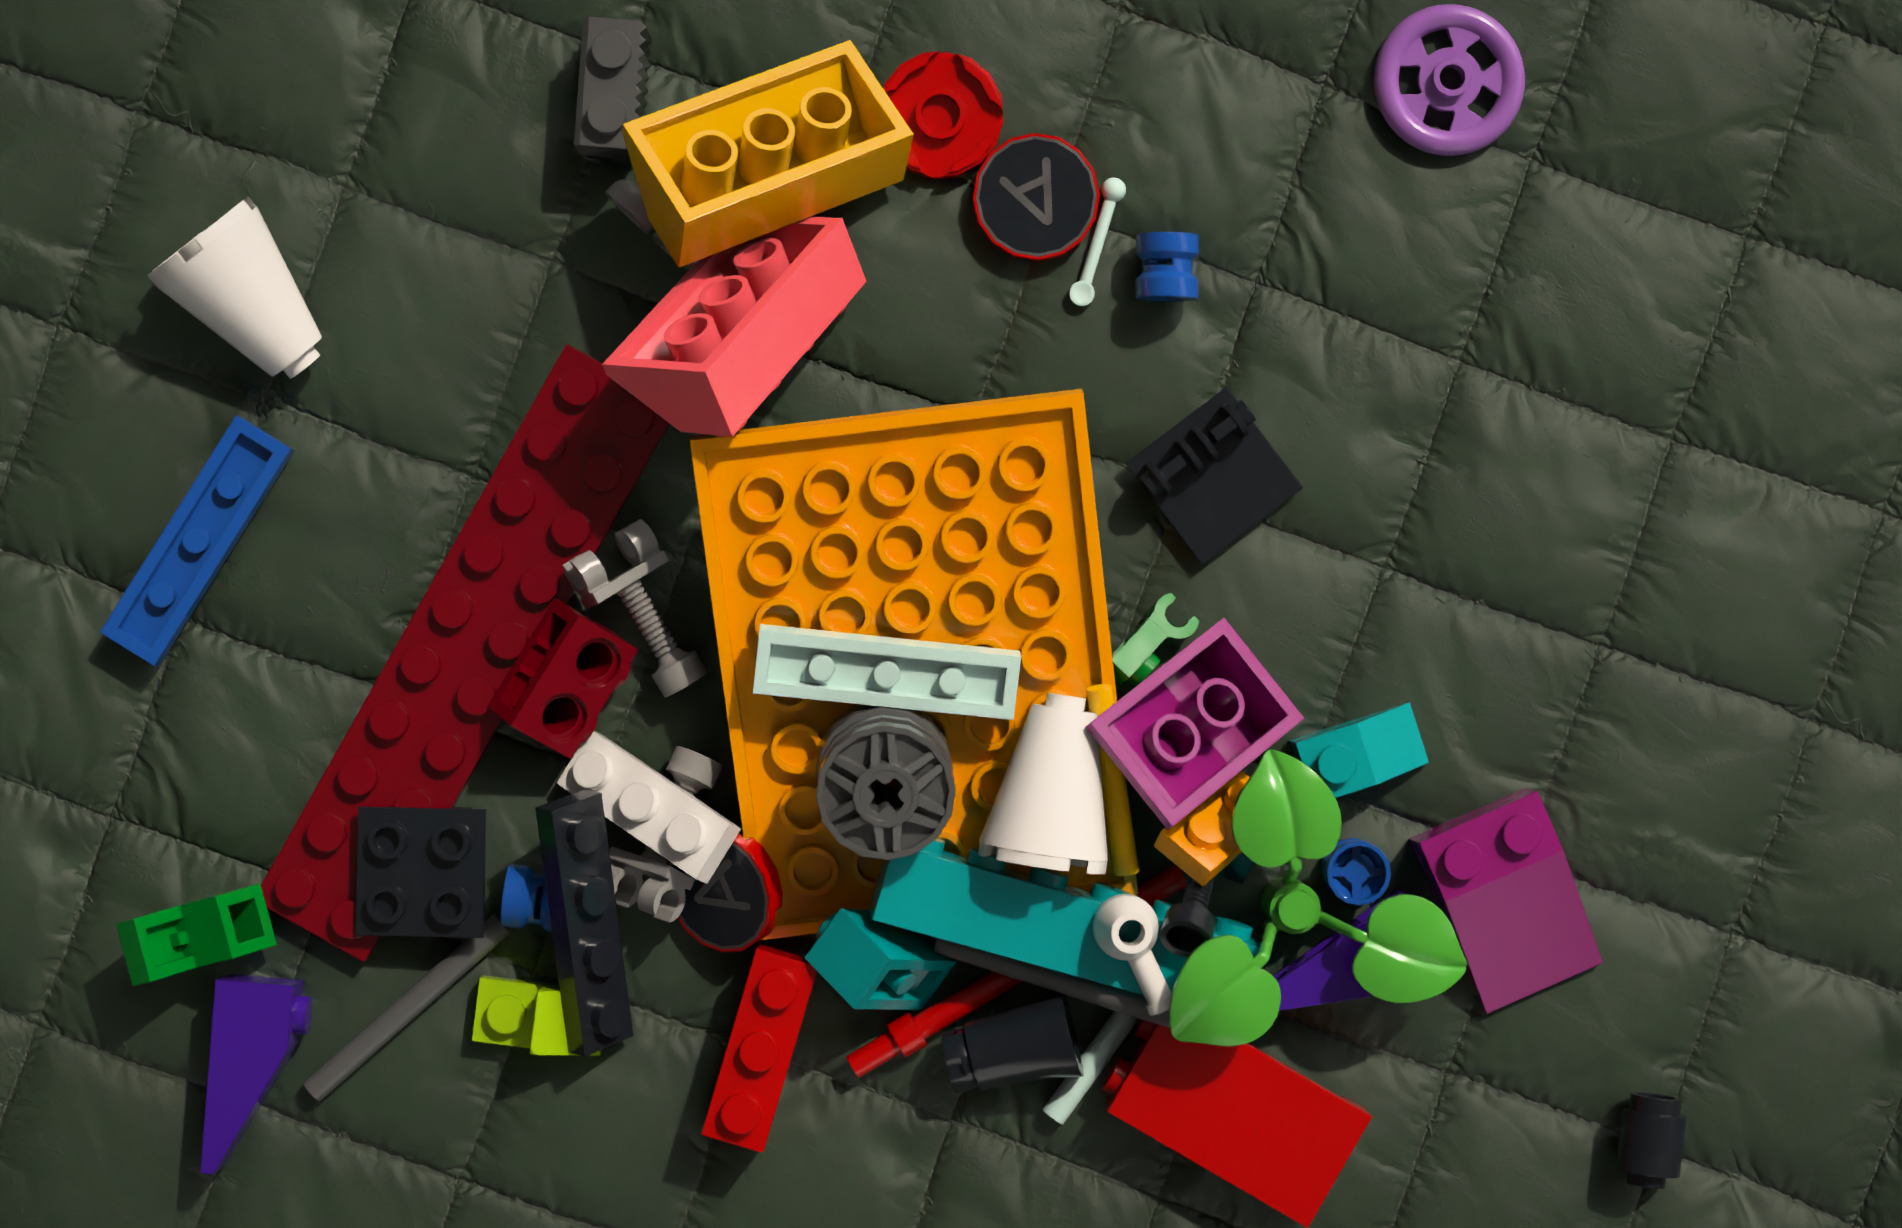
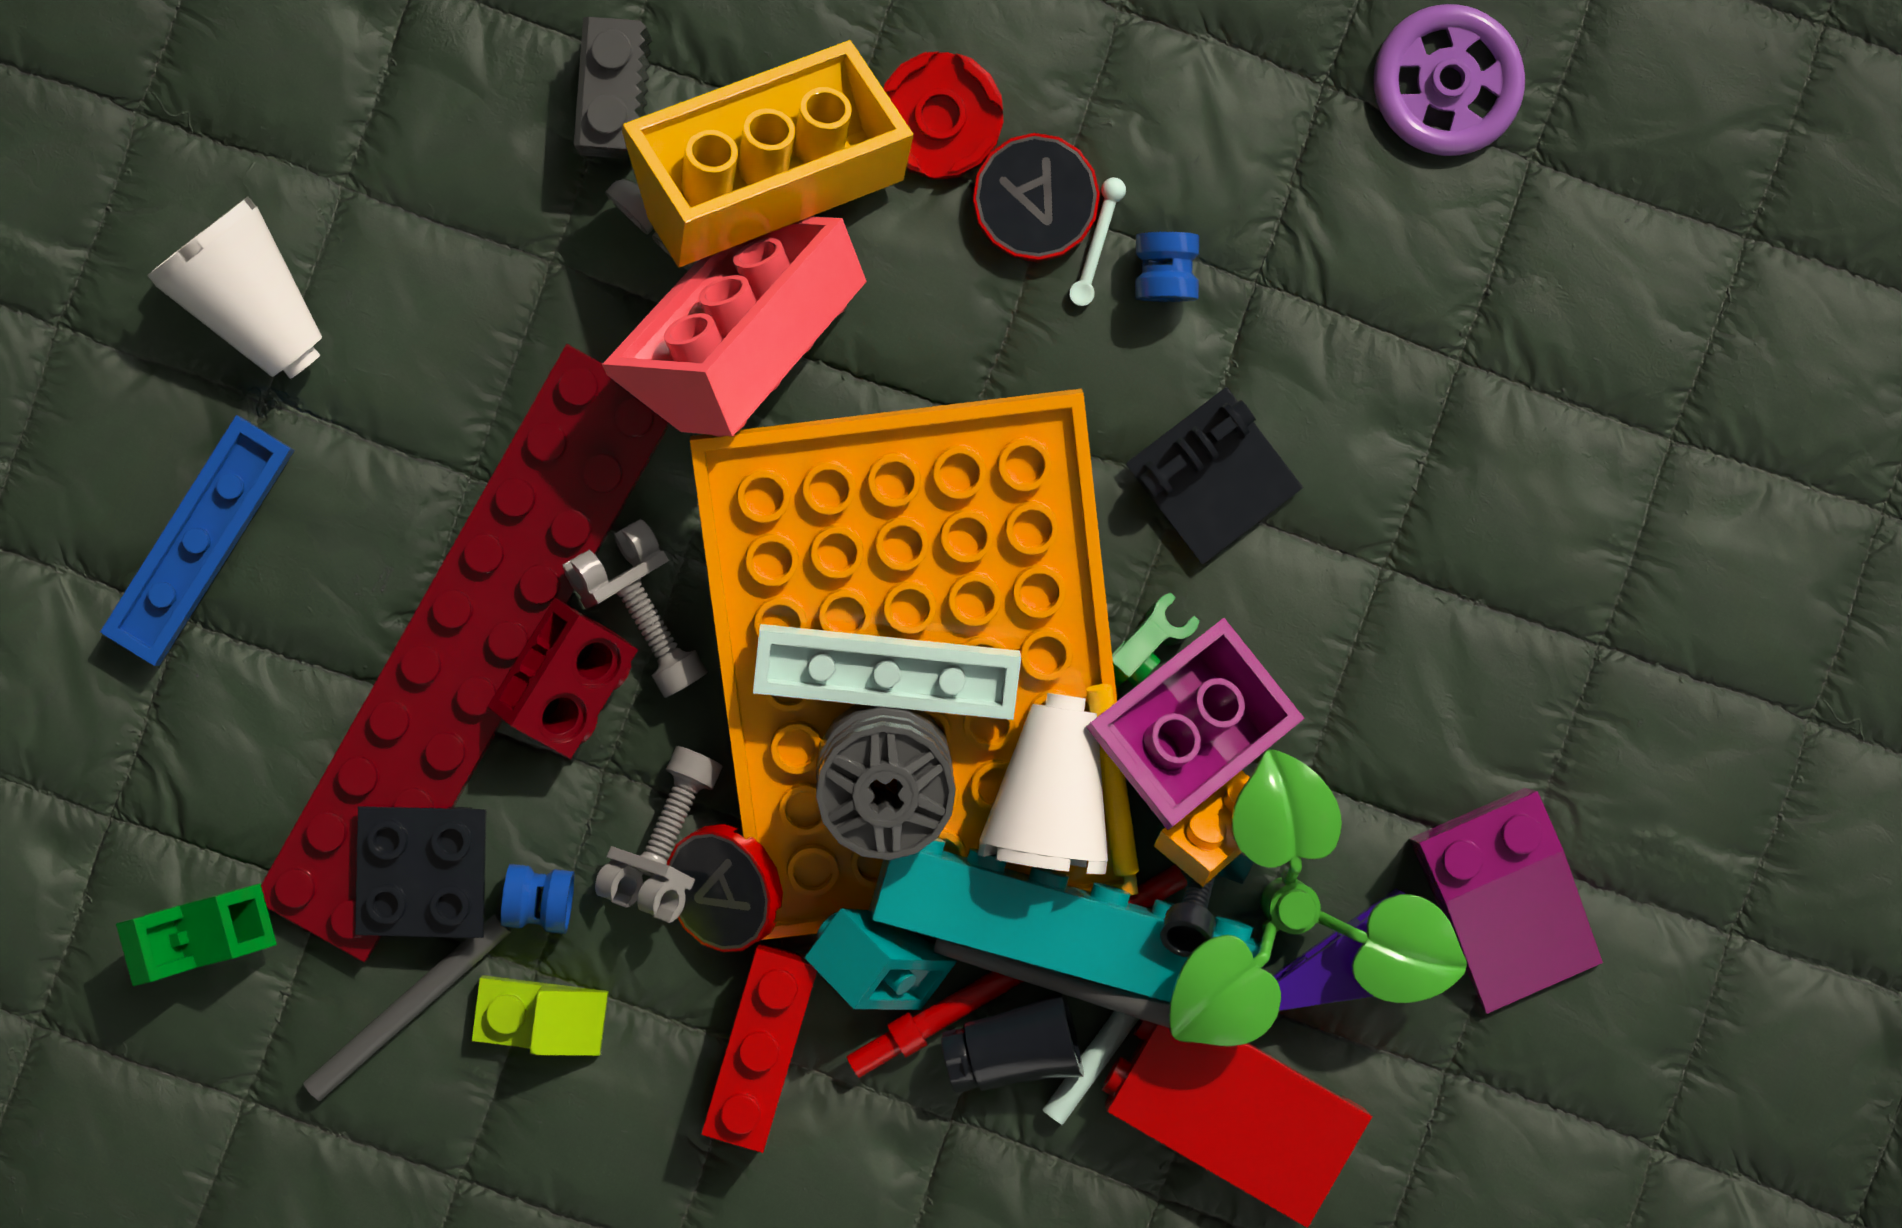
(251, 1041): dark purple slope -> none
(584, 922): black plate -> none
(651, 807): white plate -> none
(1138, 953): white bar -> none
(1363, 750): teal slope -> none
(1365, 874): blue wheel -> none
(1651, 1139): black brick -> none

